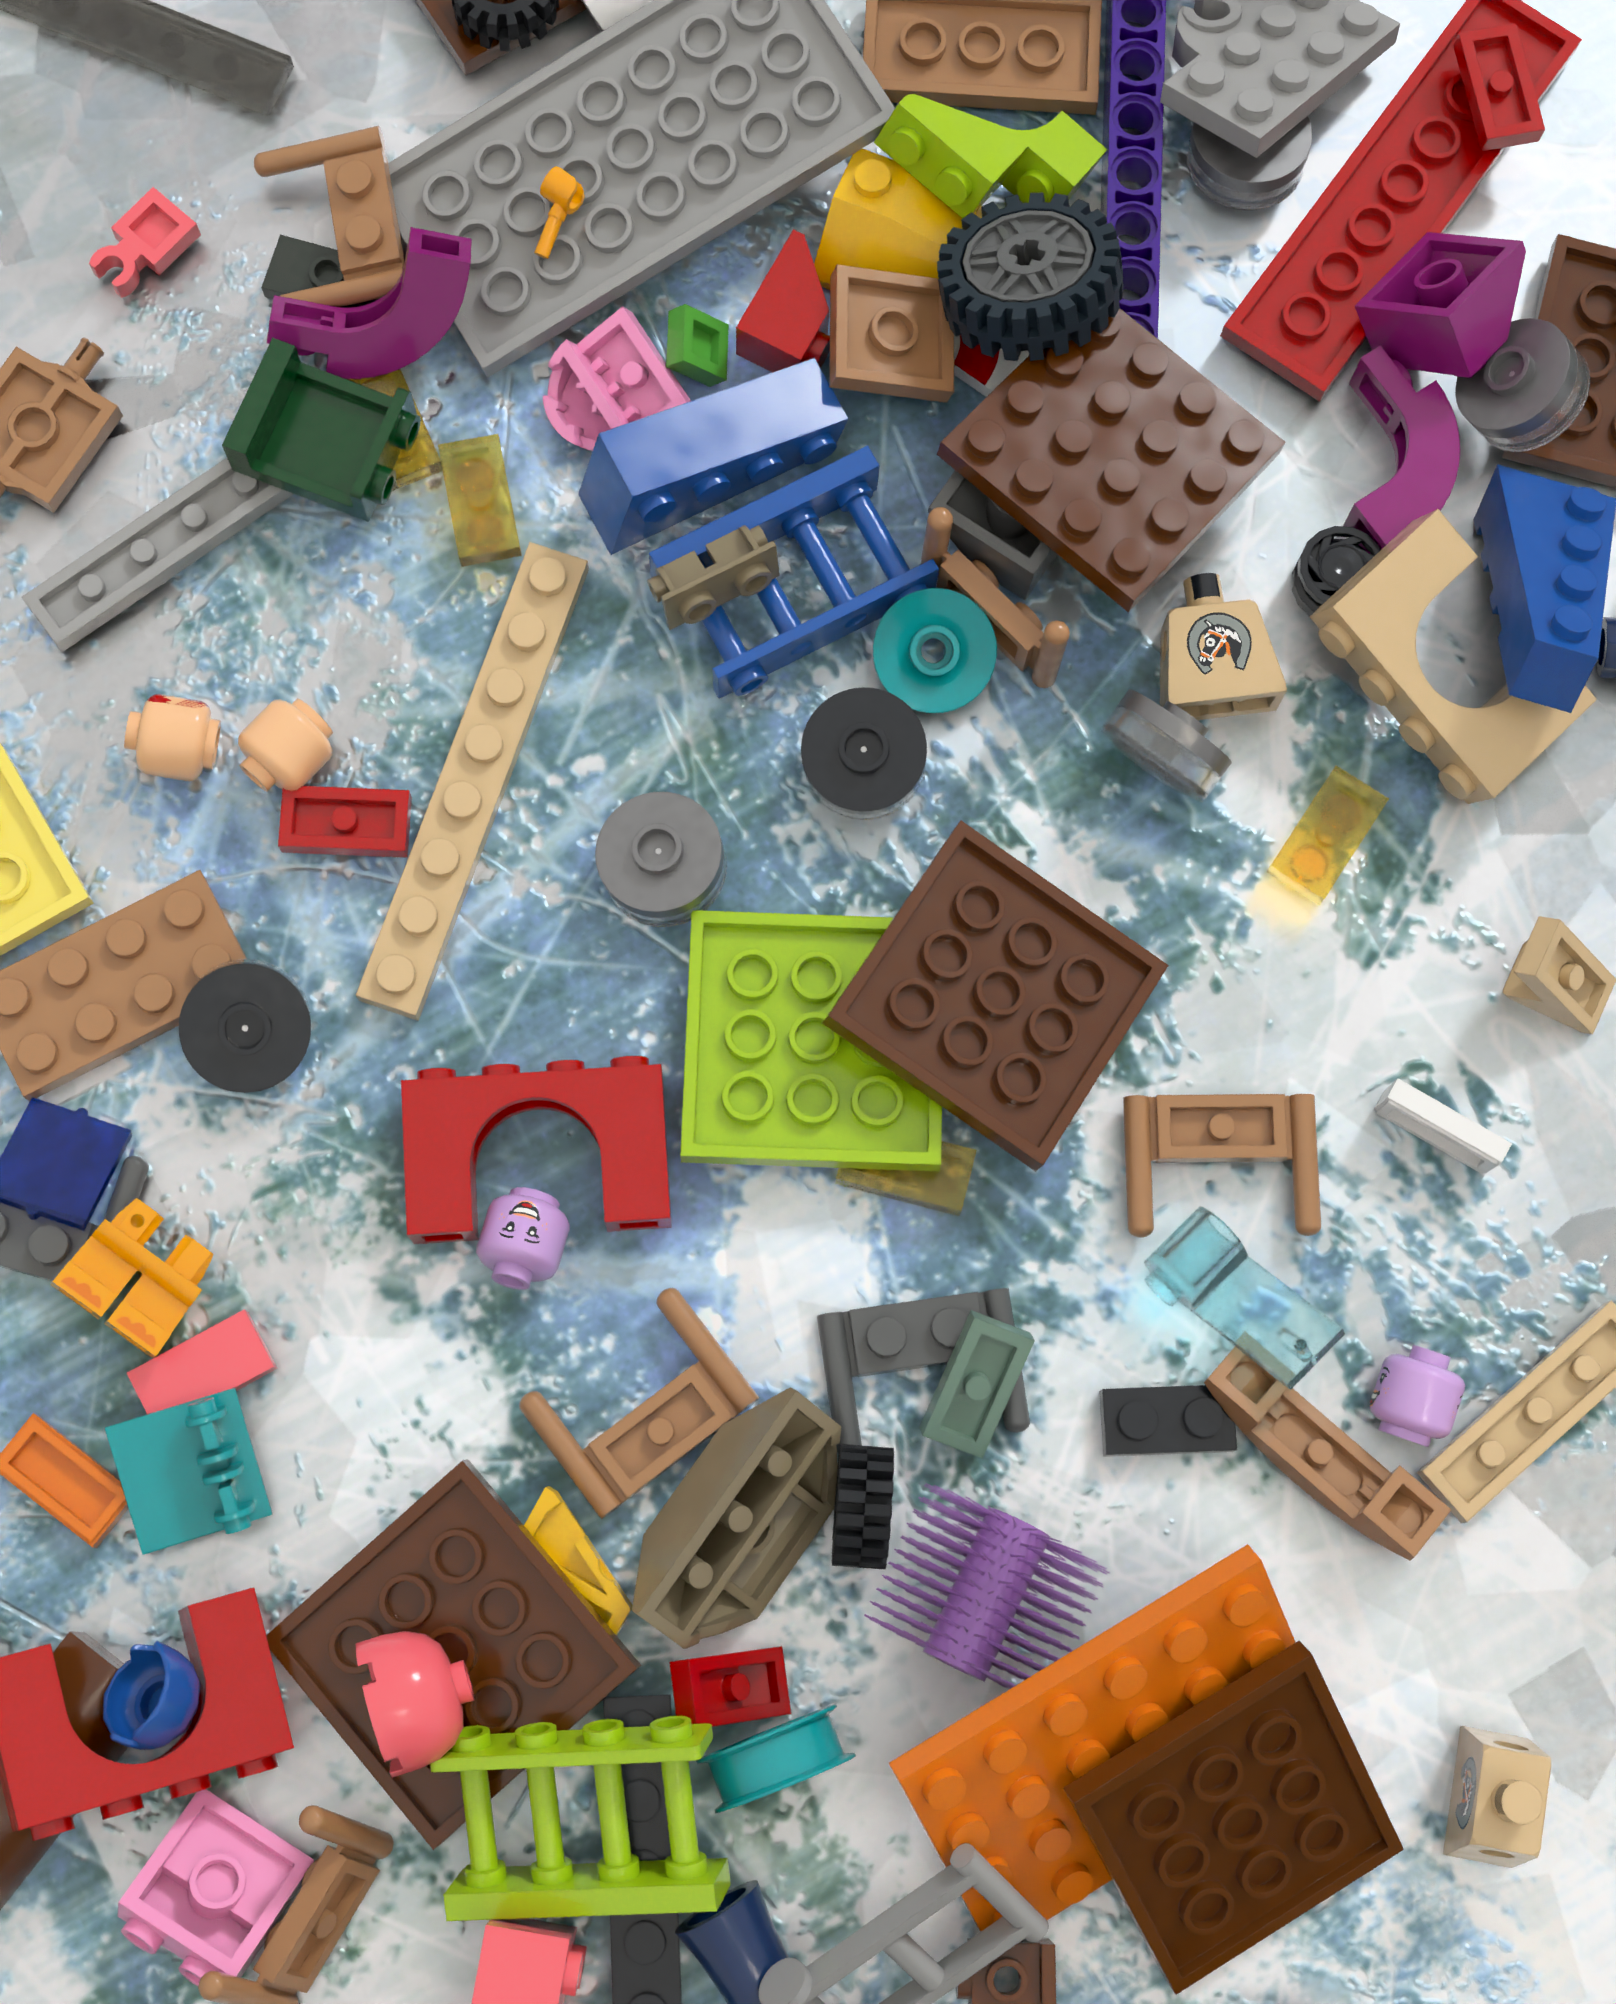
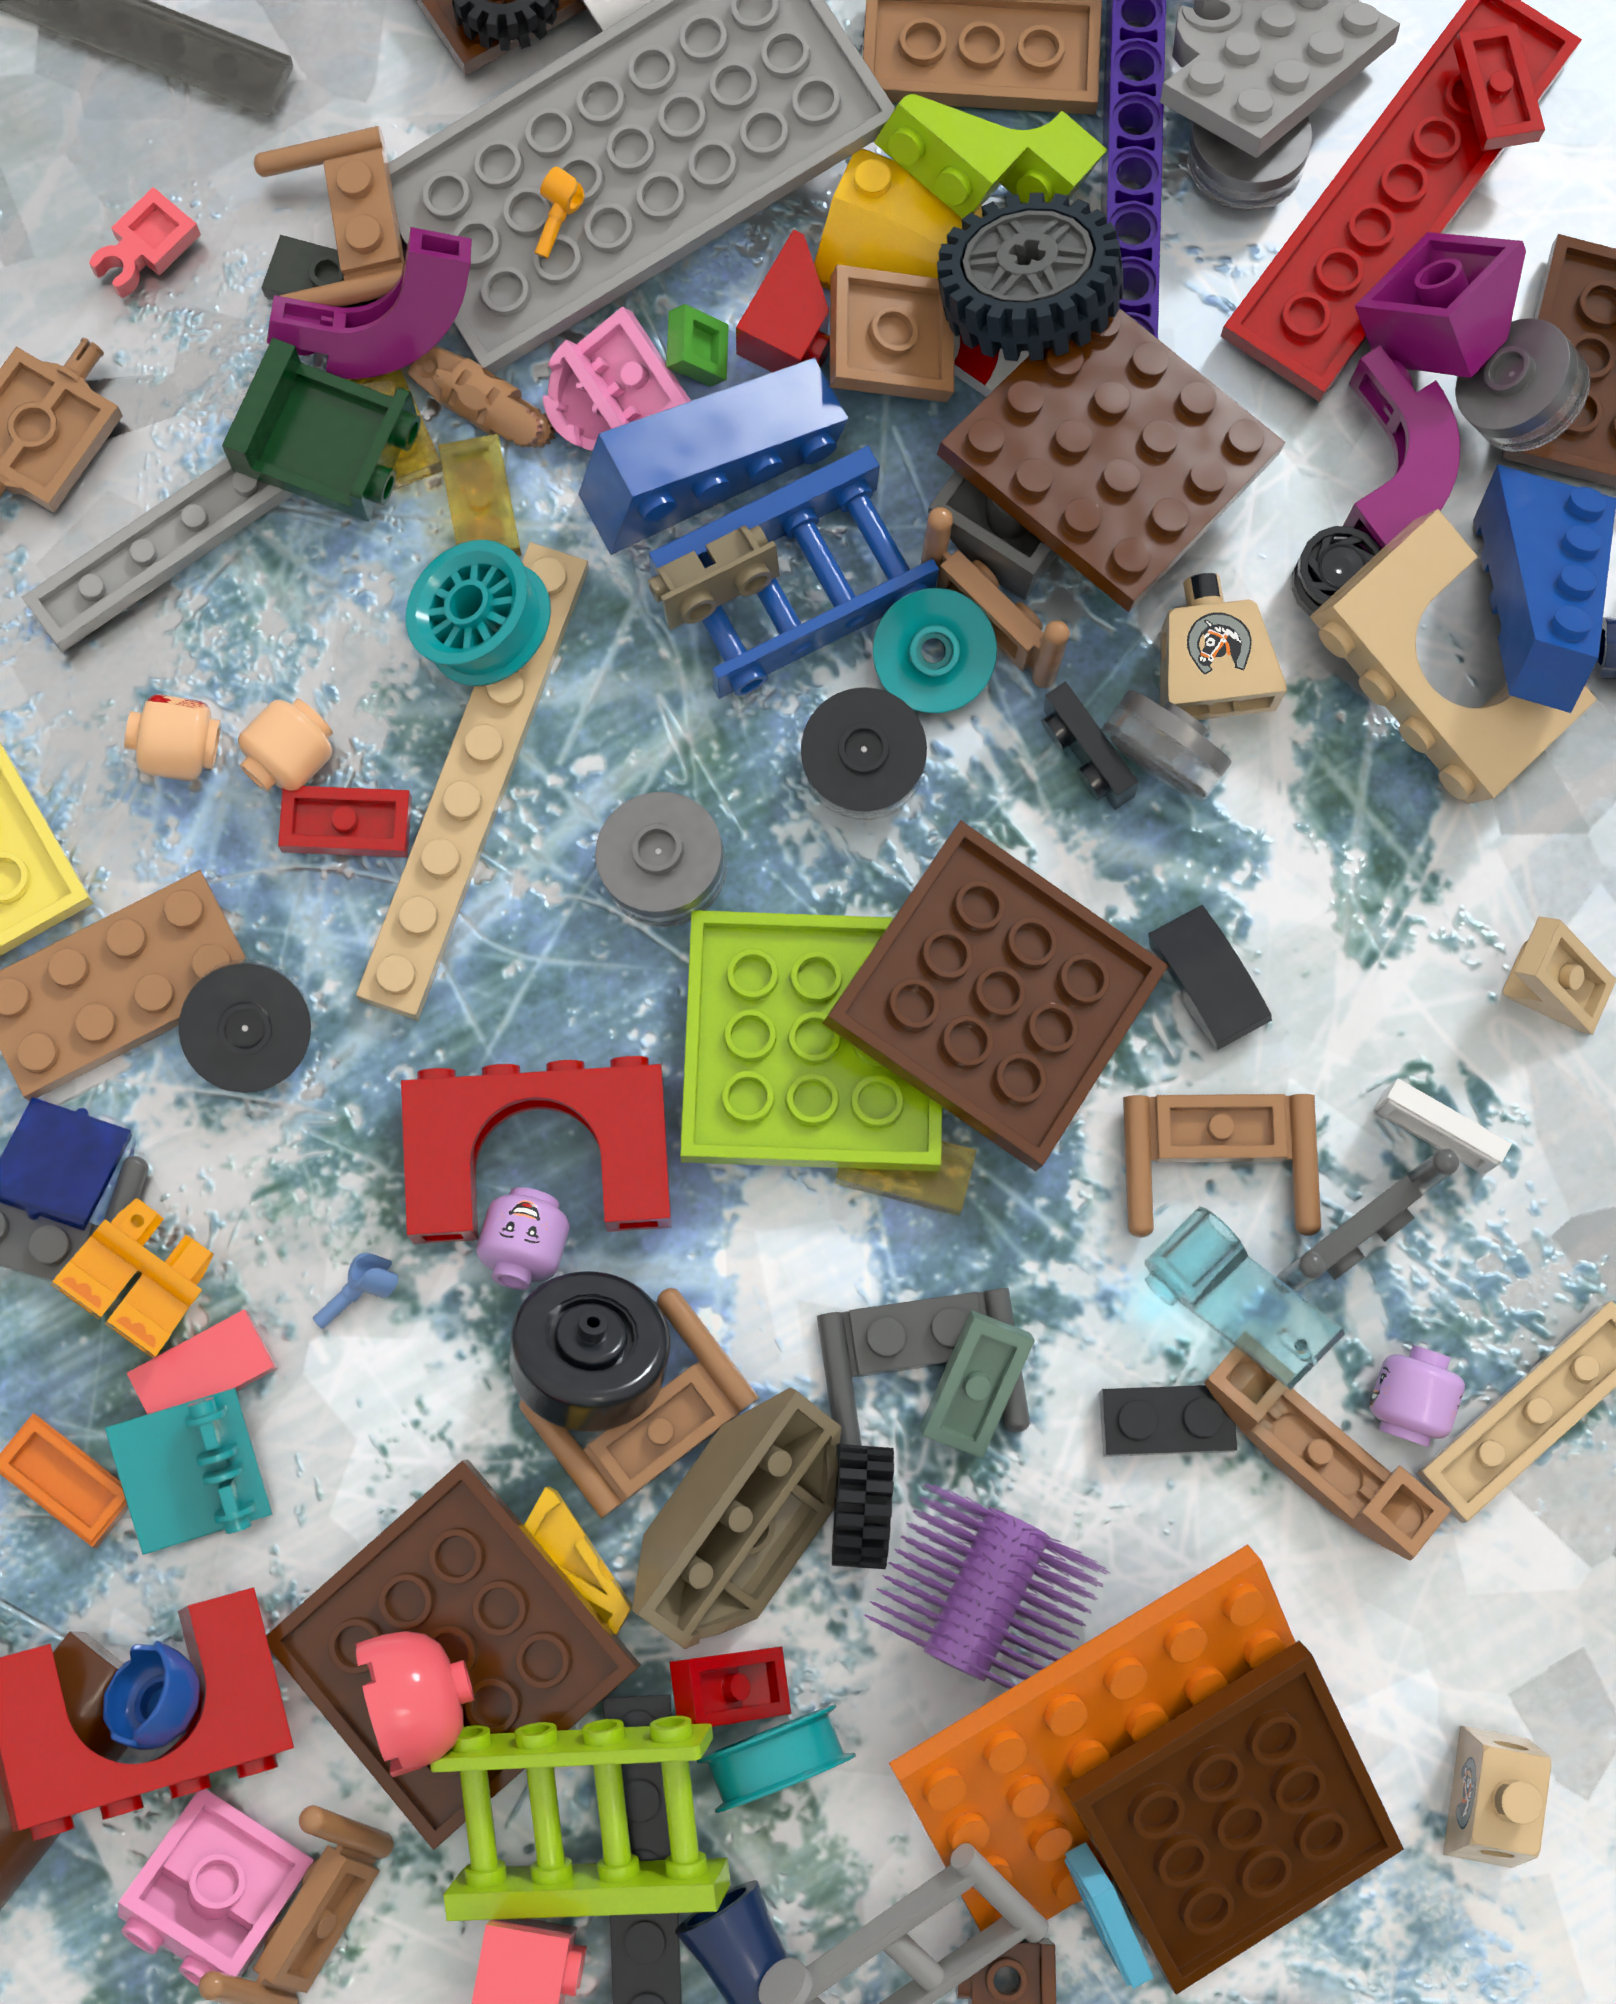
(366, 1274): none -> medium blue hand
(478, 613): none -> teal wheel
(481, 398): none -> medium nougat hinge
(588, 1351): none -> black wheel
(1073, 727): none -> black plate
(1108, 1916): none -> medium azure tile
(1211, 977): none -> black slope
(1327, 835): clear yellow plate -> none
(1383, 1215): none -> dark grey plate

